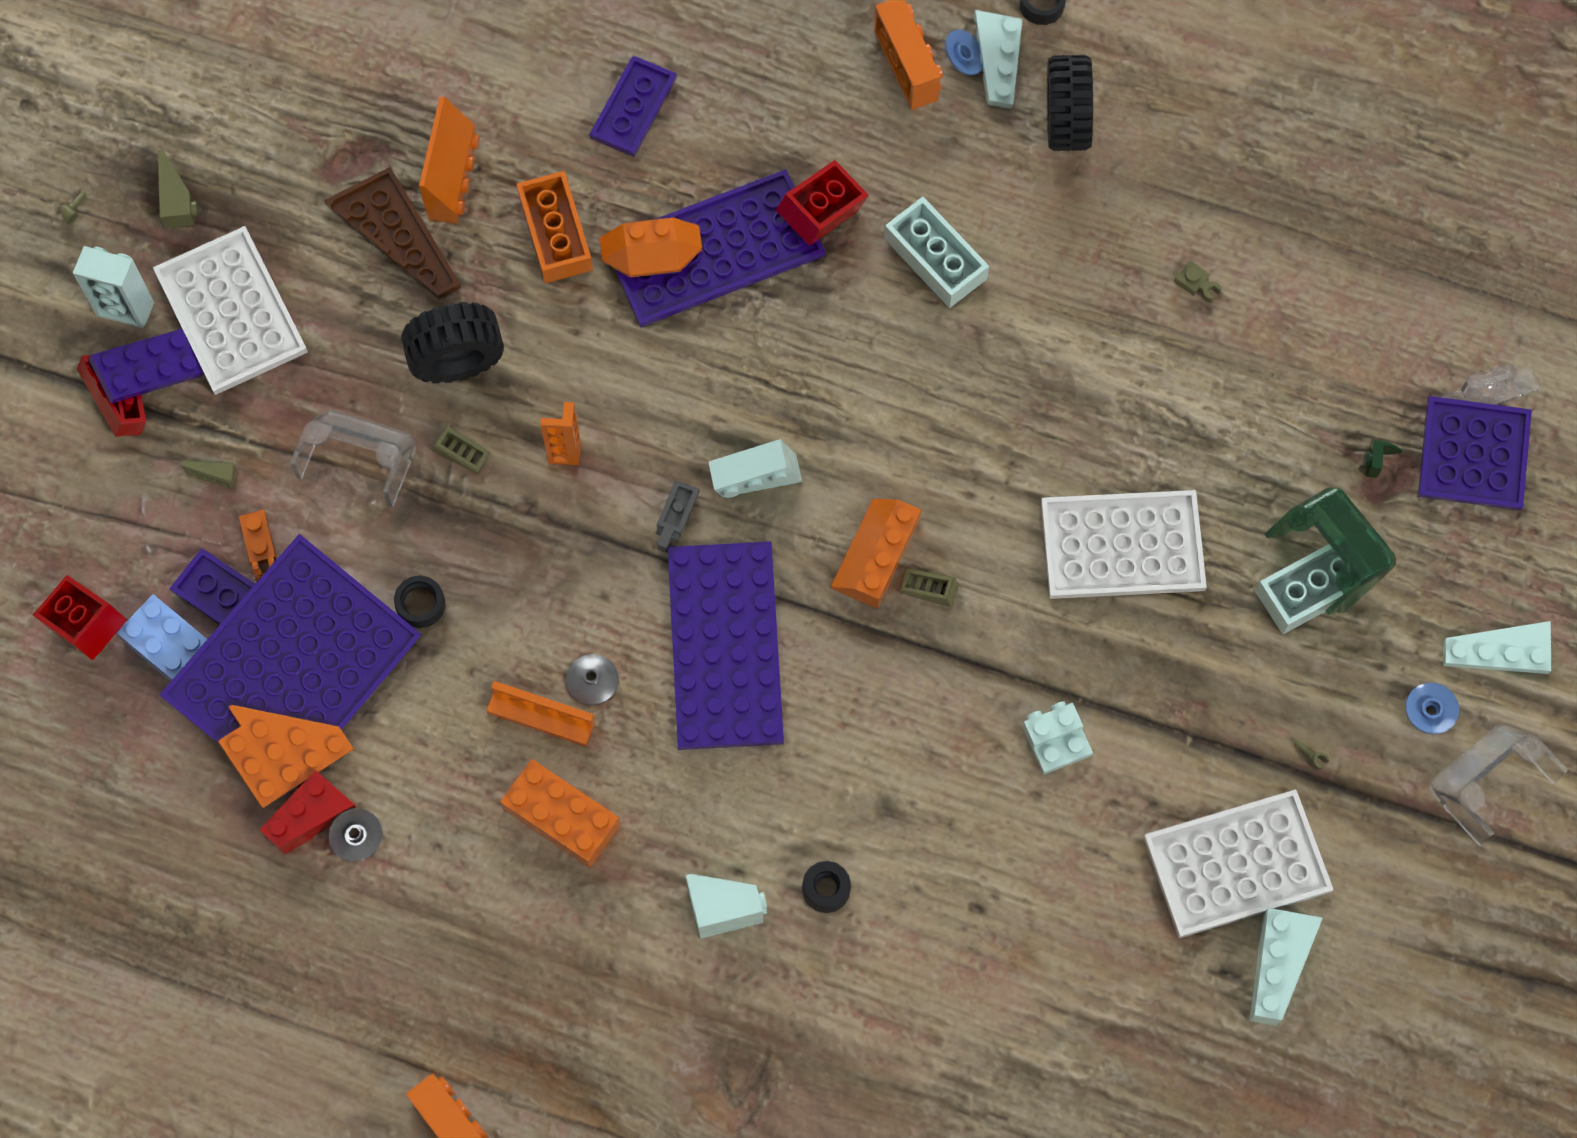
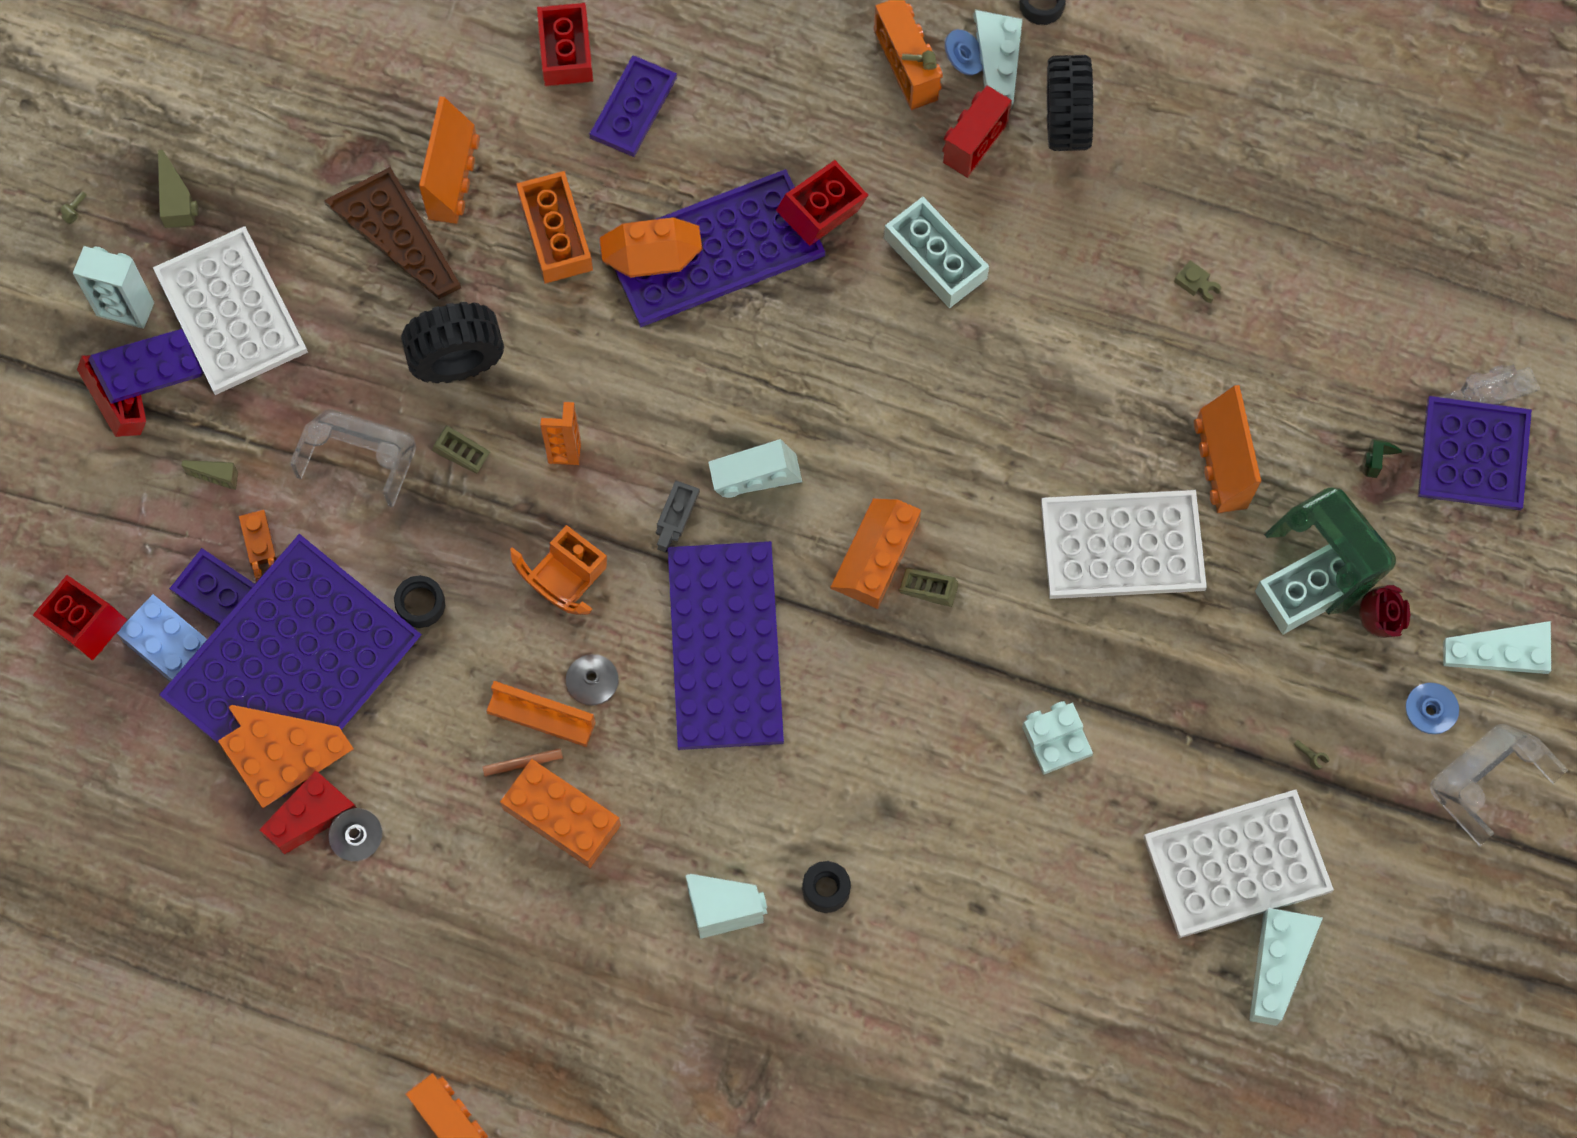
(522, 762): none -> nougat bar
(564, 571): none -> orange piece
(565, 44): none -> red brick
(927, 57): none -> olive hand
(976, 130): none -> red brick
(1228, 452): none -> orange slope
(1384, 611): none -> dark red cylinder

